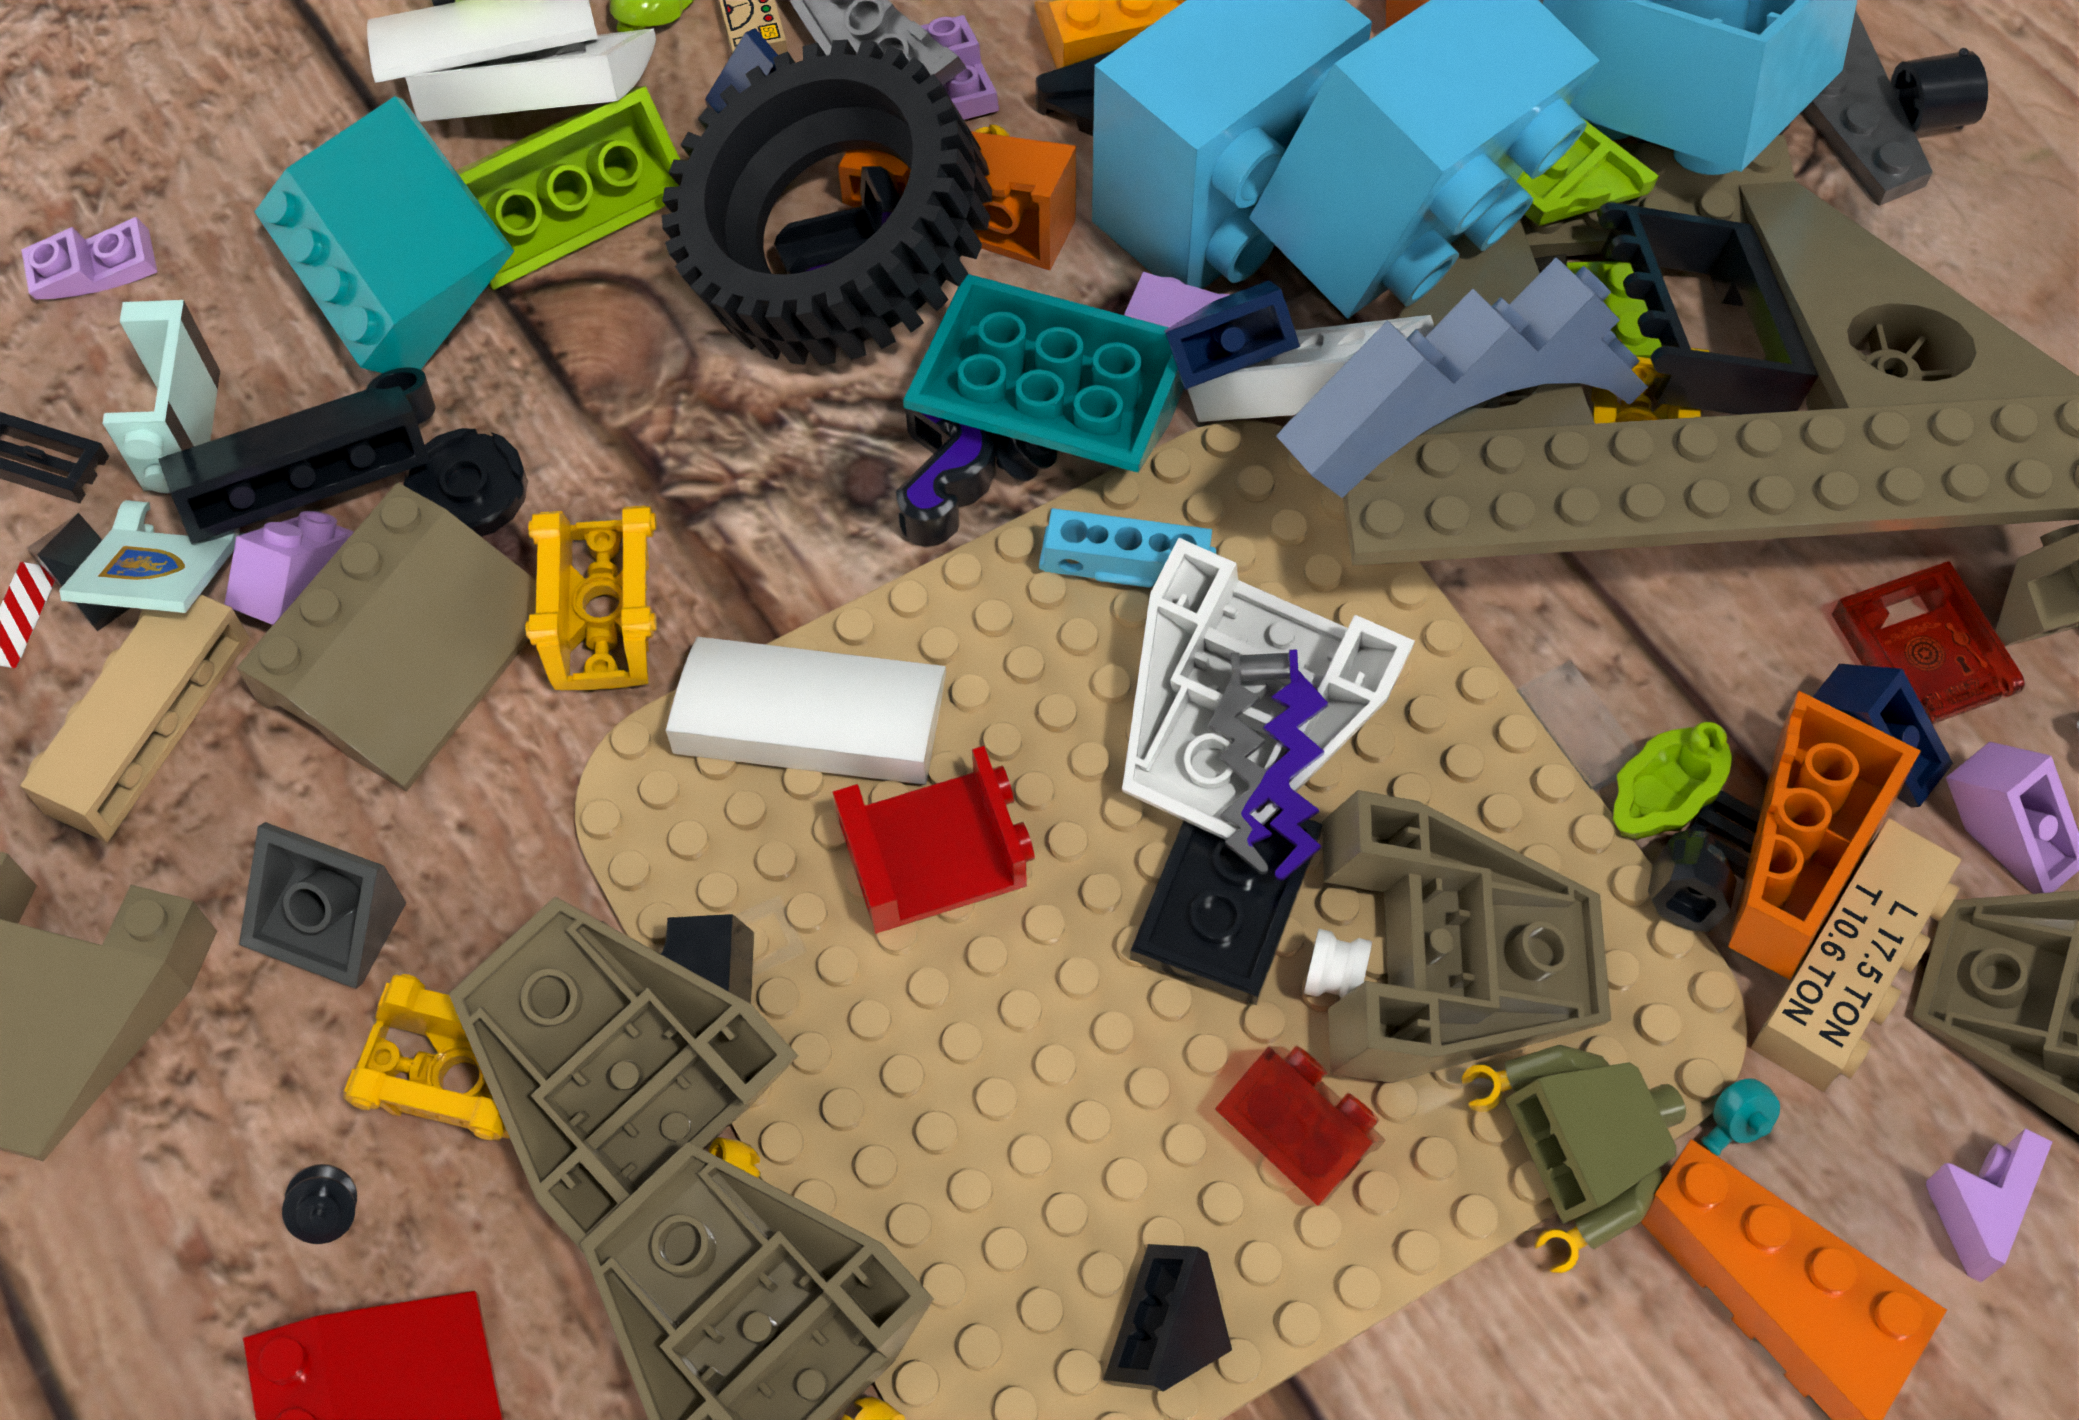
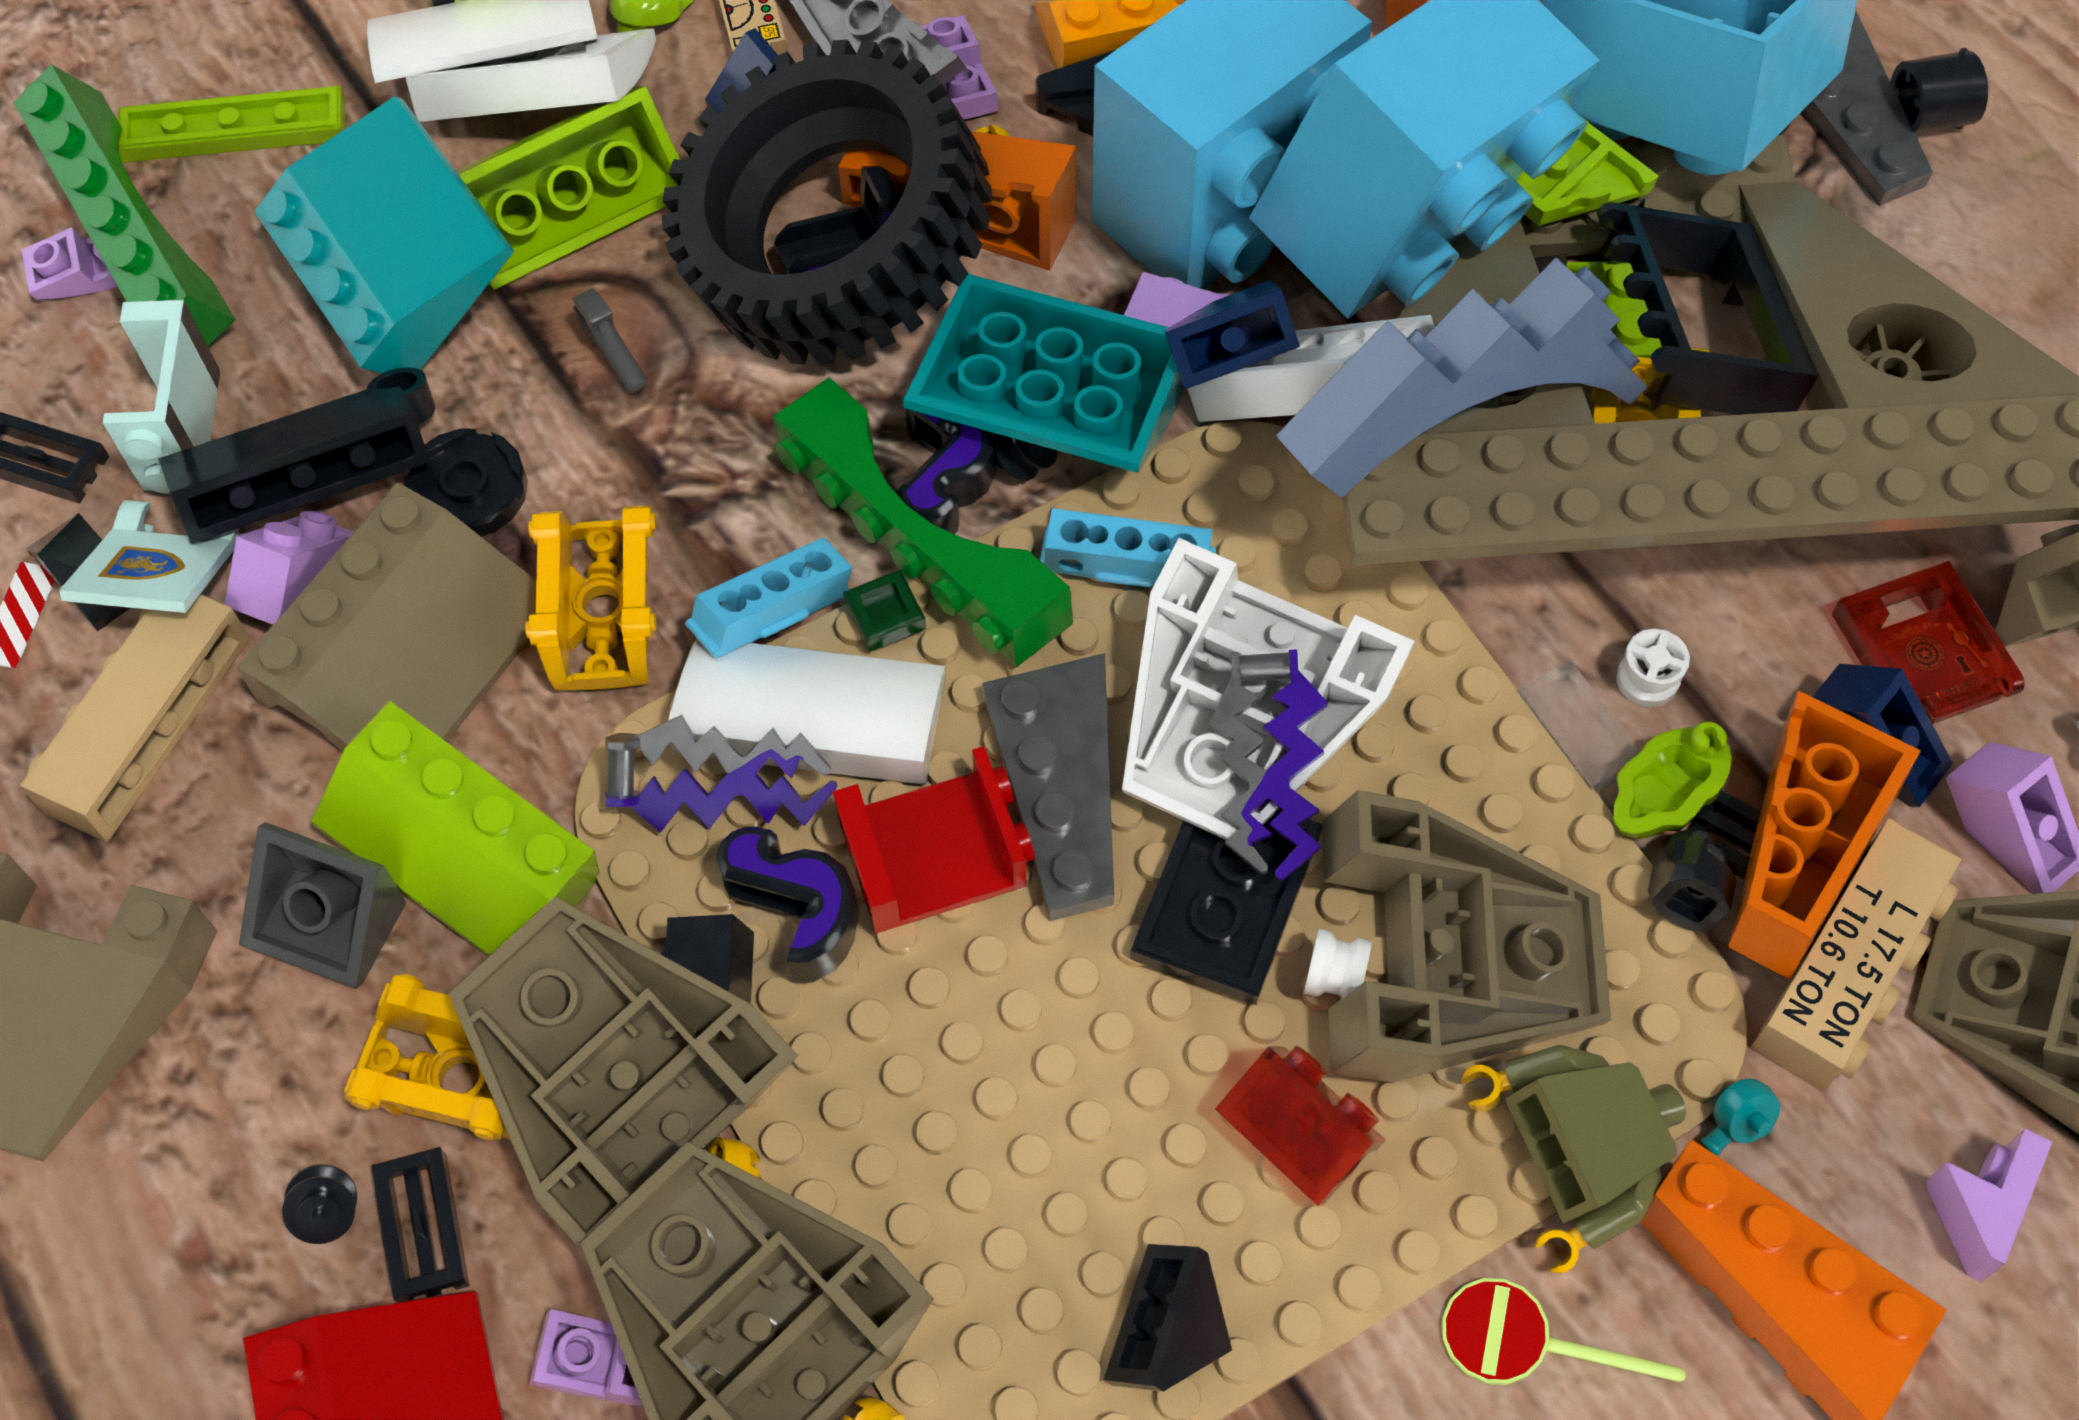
(81, 147): none -> green arch
(231, 123): none -> lime tile
(431, 1281): none -> black tile
(450, 831): none -> lime slope
(582, 1359): none -> lavender slope
(599, 328): none -> dark grey bar
(741, 776): none -> piece
(769, 597): none -> medium azure piece
(795, 884): none -> black animal
(884, 610): none -> dark green tile
(999, 591): none -> green arch
(1057, 763): none -> flat silver wing
(1501, 1336): none -> piece
(1663, 656): none -> white wheel

